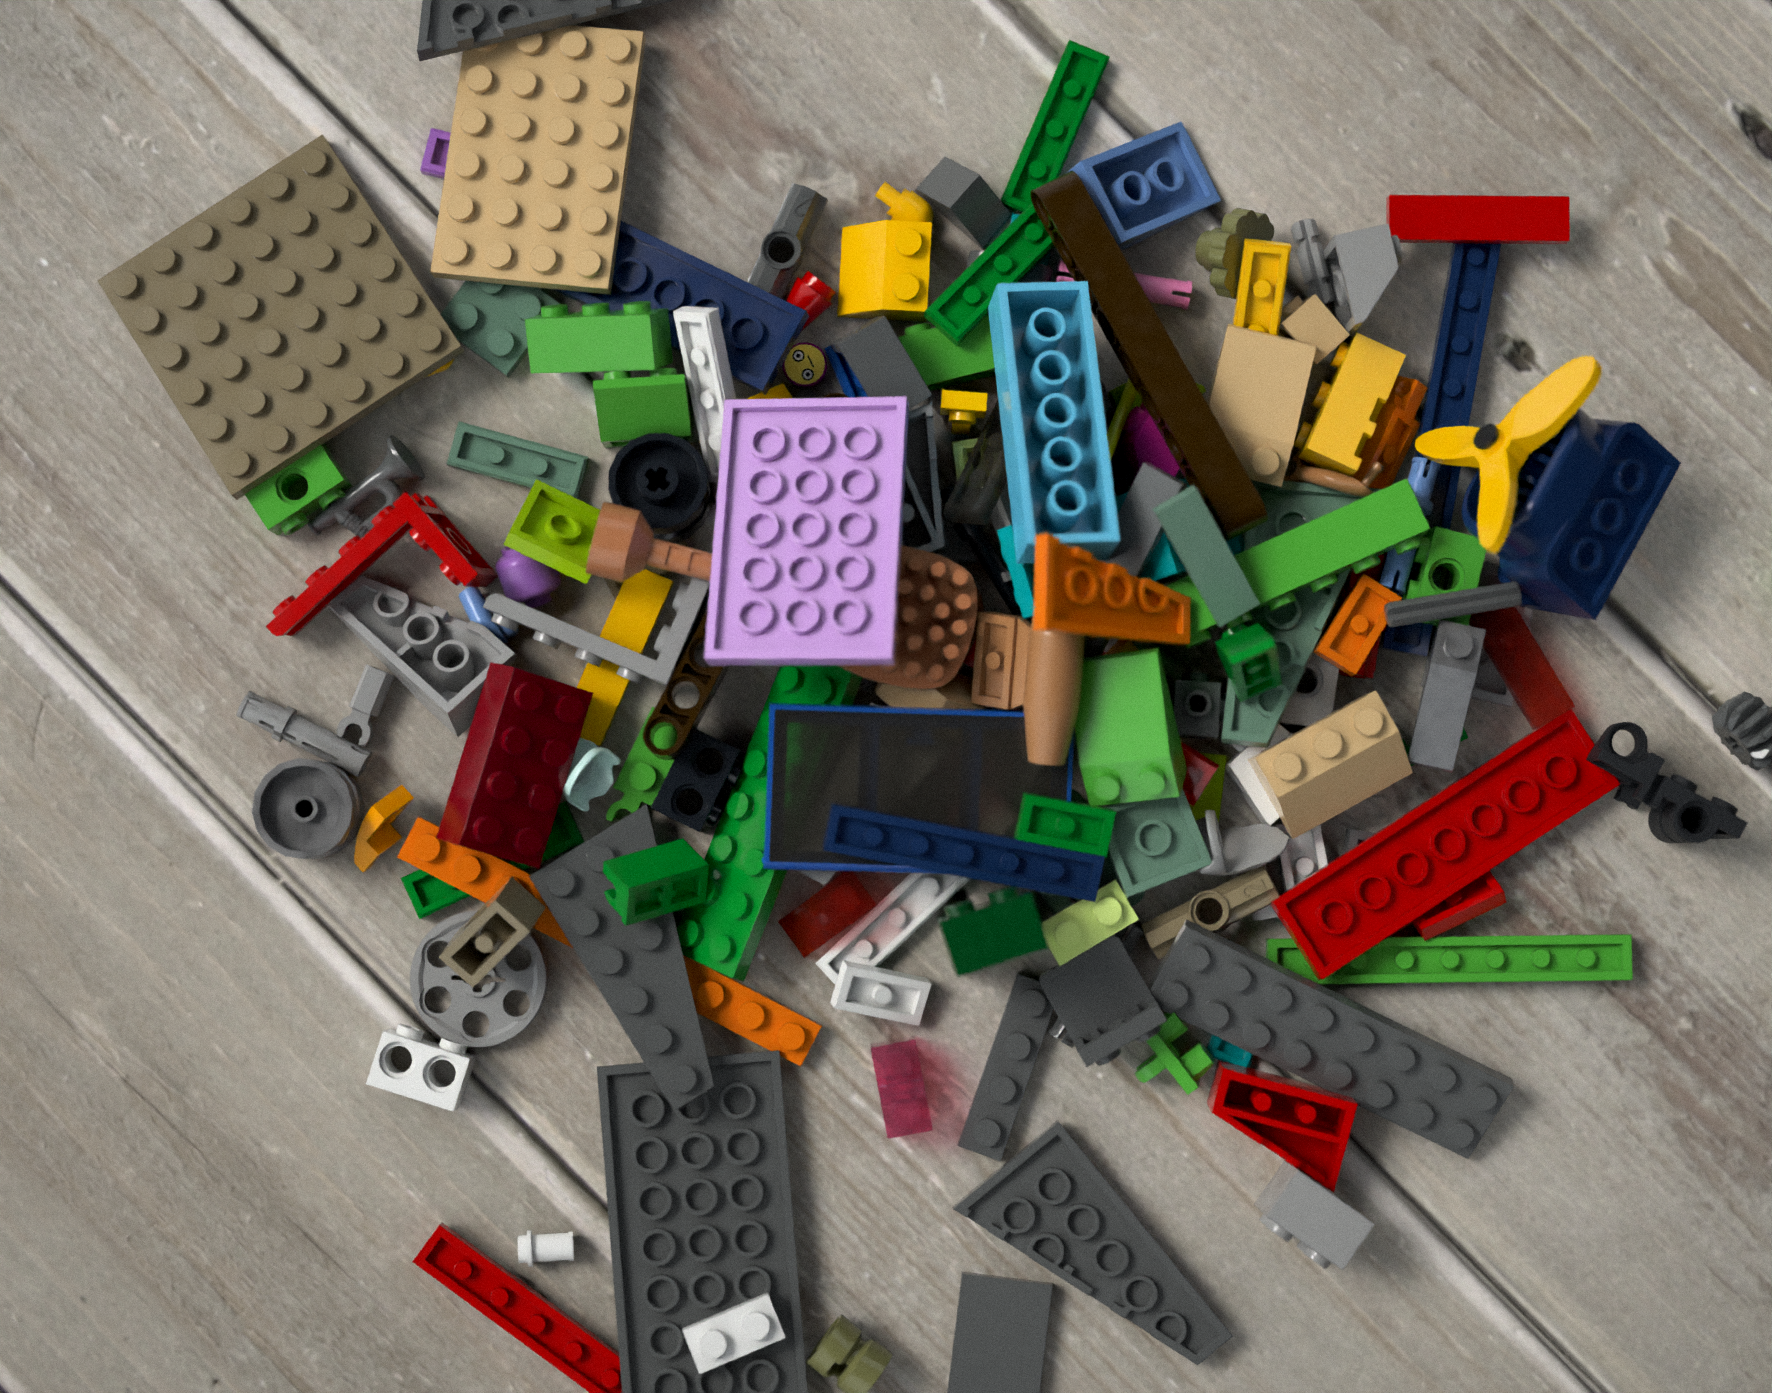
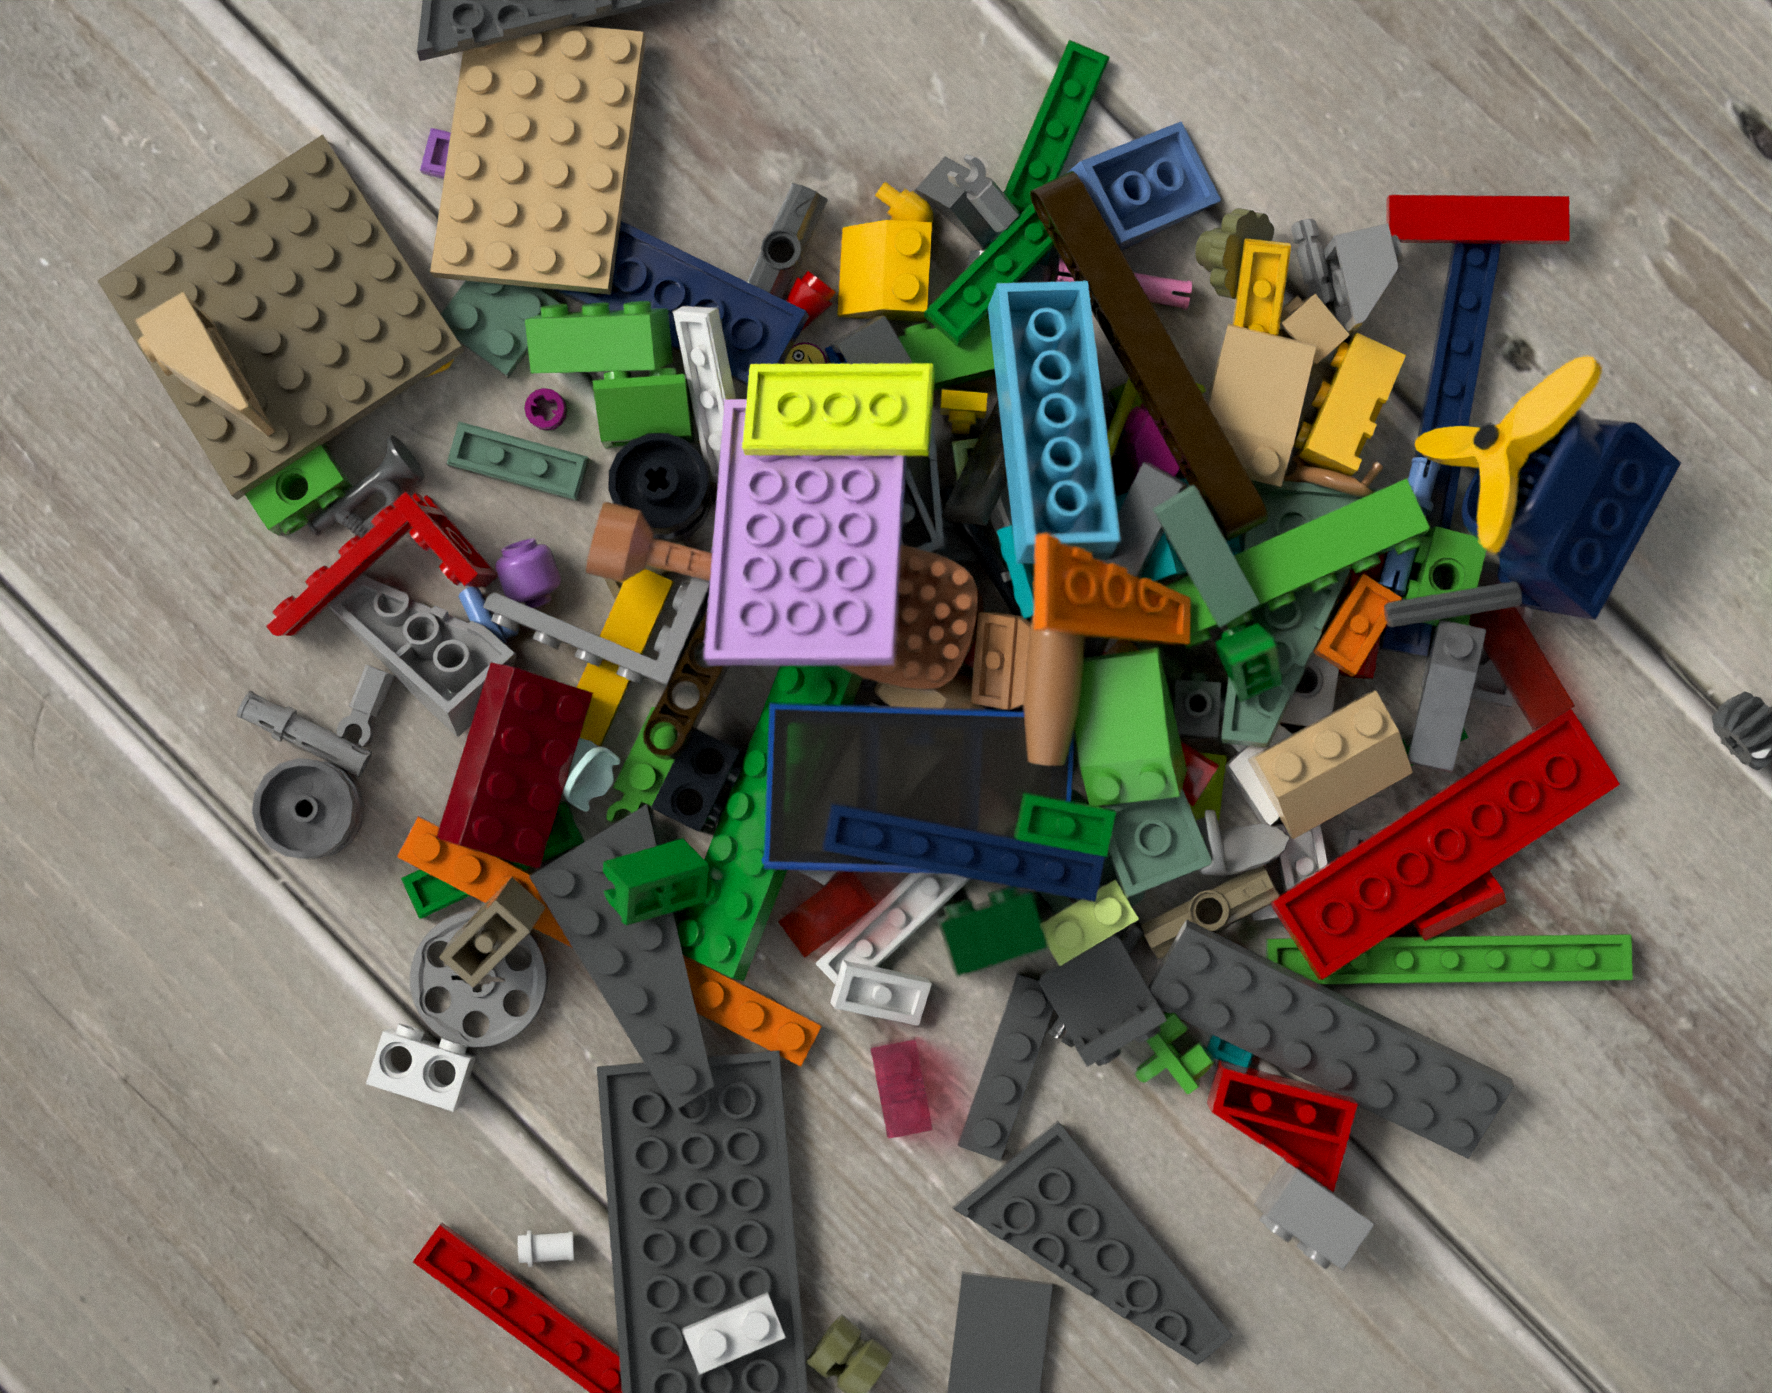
(192, 348): none -> tan slope
(376, 831): light orange slope -> none
(552, 397): none -> magenta bush
(555, 530): lime plate -> none
(839, 409): none -> neon yellow tile
(985, 195): none -> light grey bar
(1393, 432): orange hinge -> none
(1670, 799): black plate -> none

